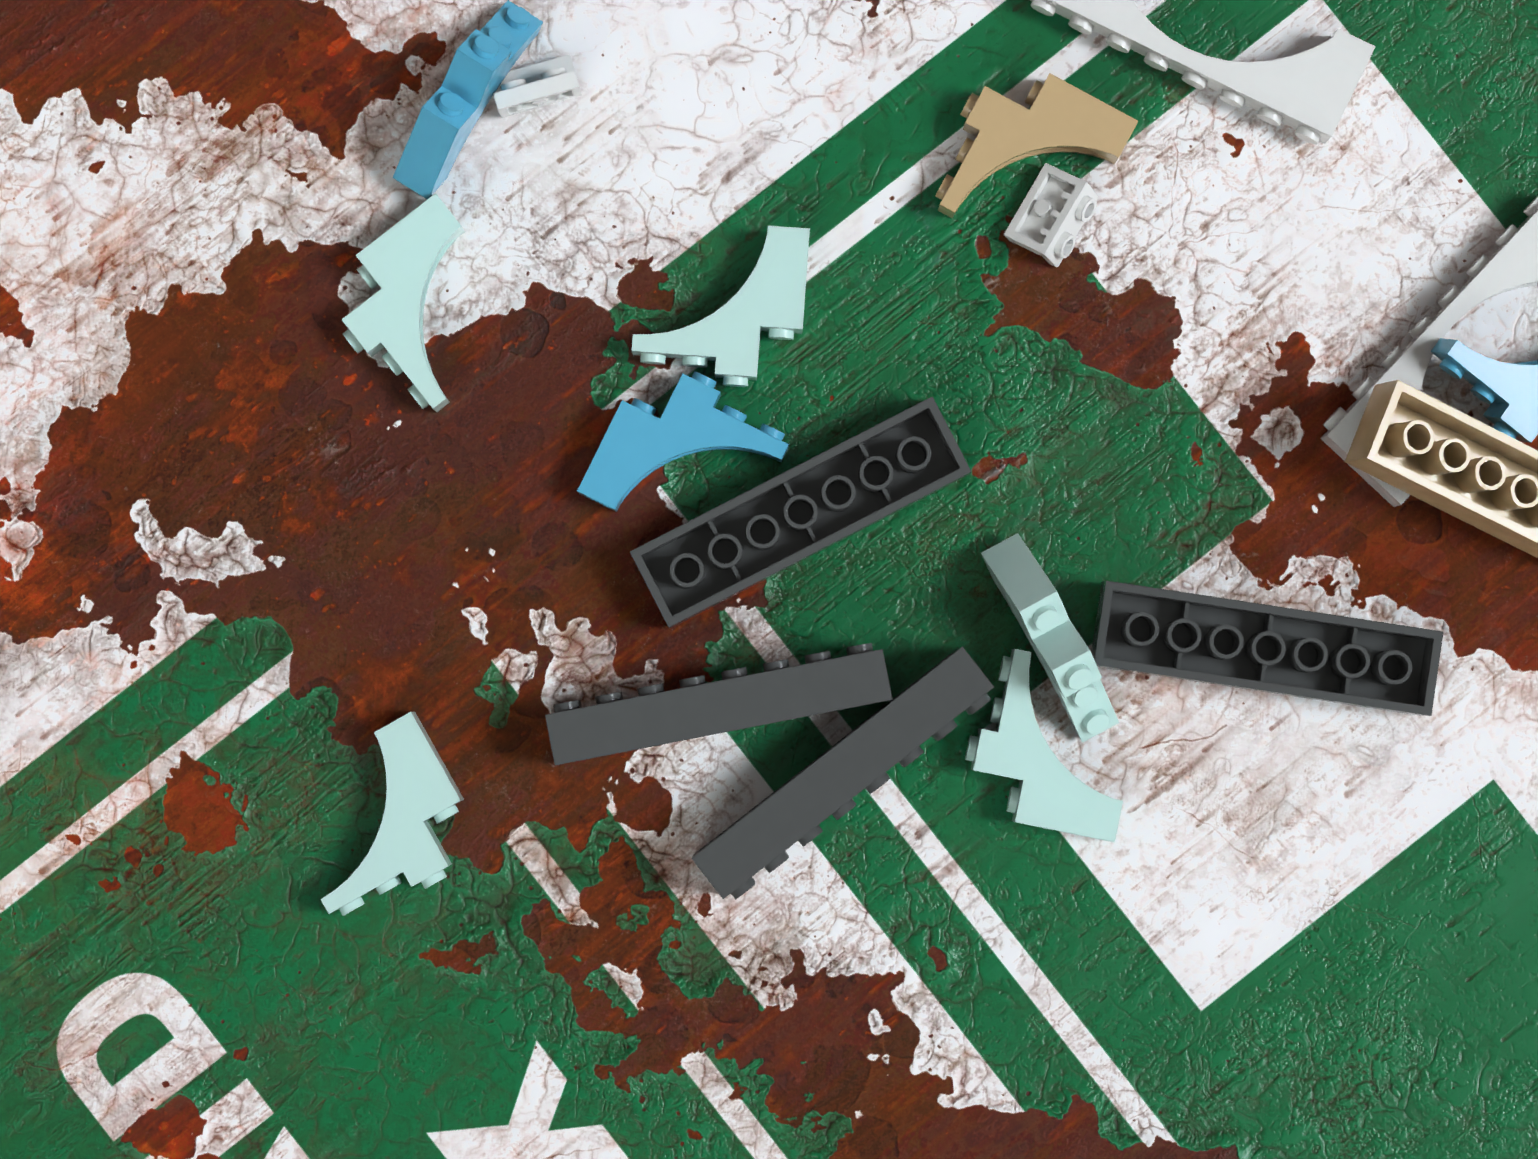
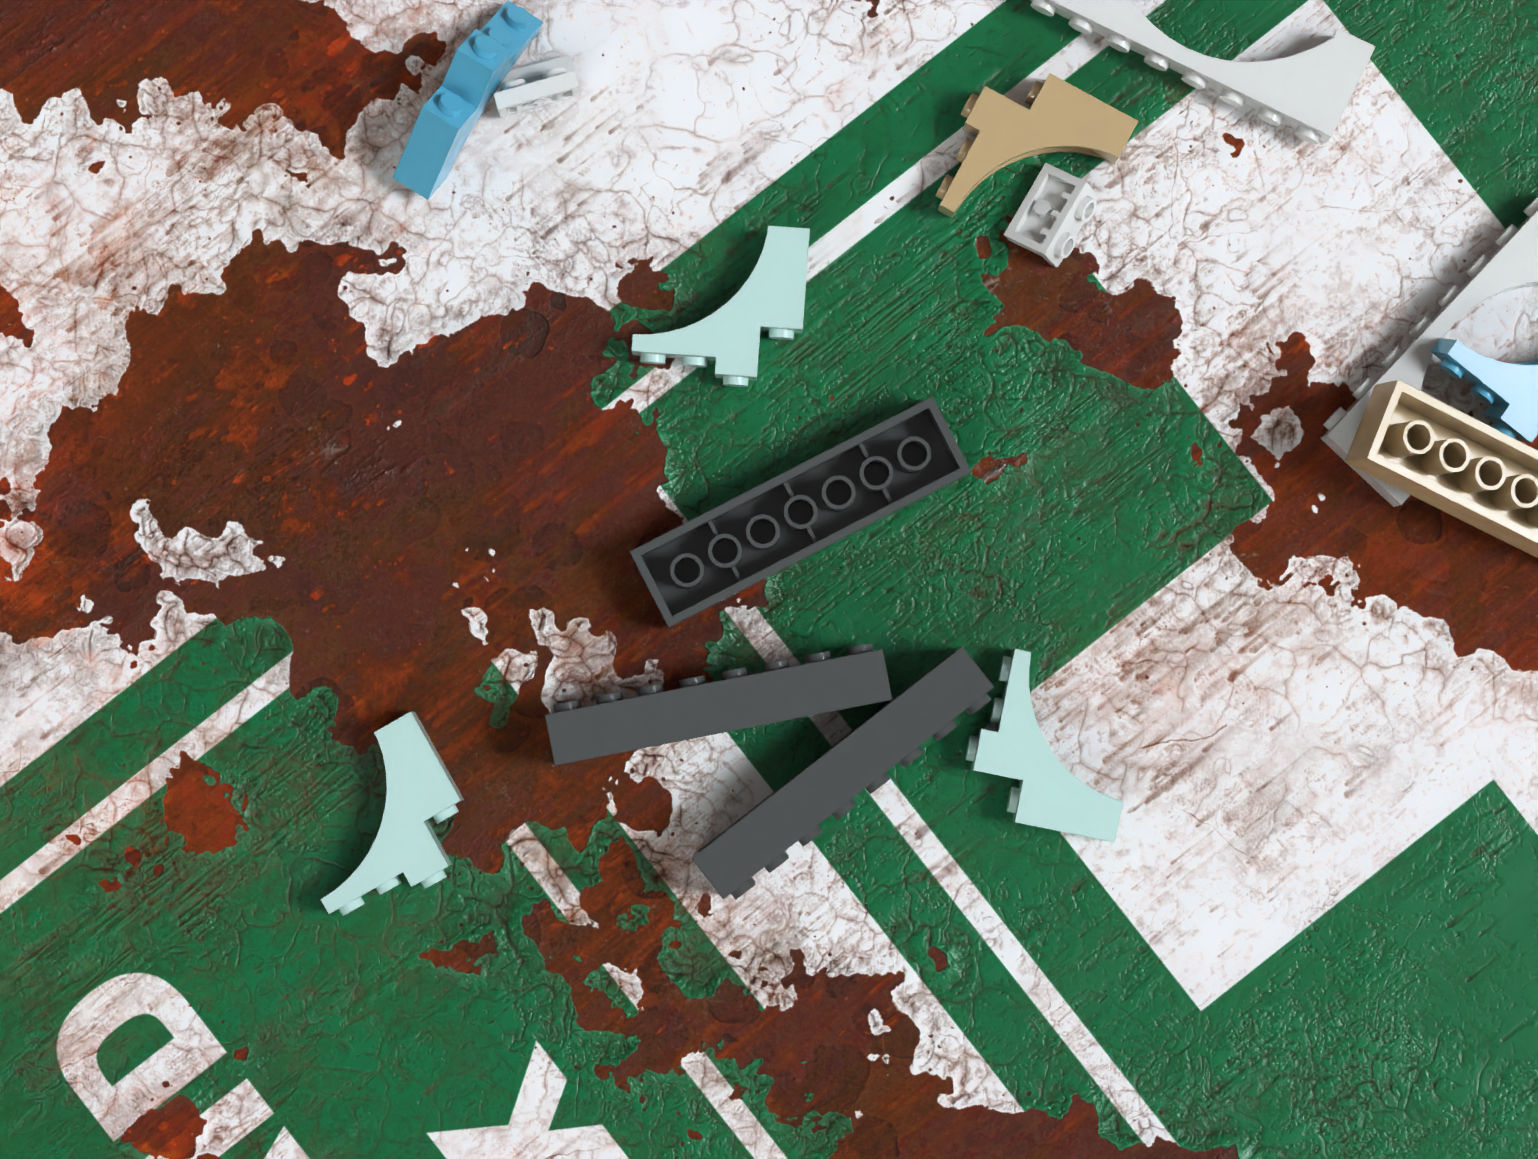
(392, 318): light aqua arch -> none
(690, 424): medium azure arch -> none
(1051, 636): light aqua arch -> none
(1266, 648): dark grey brick -> none

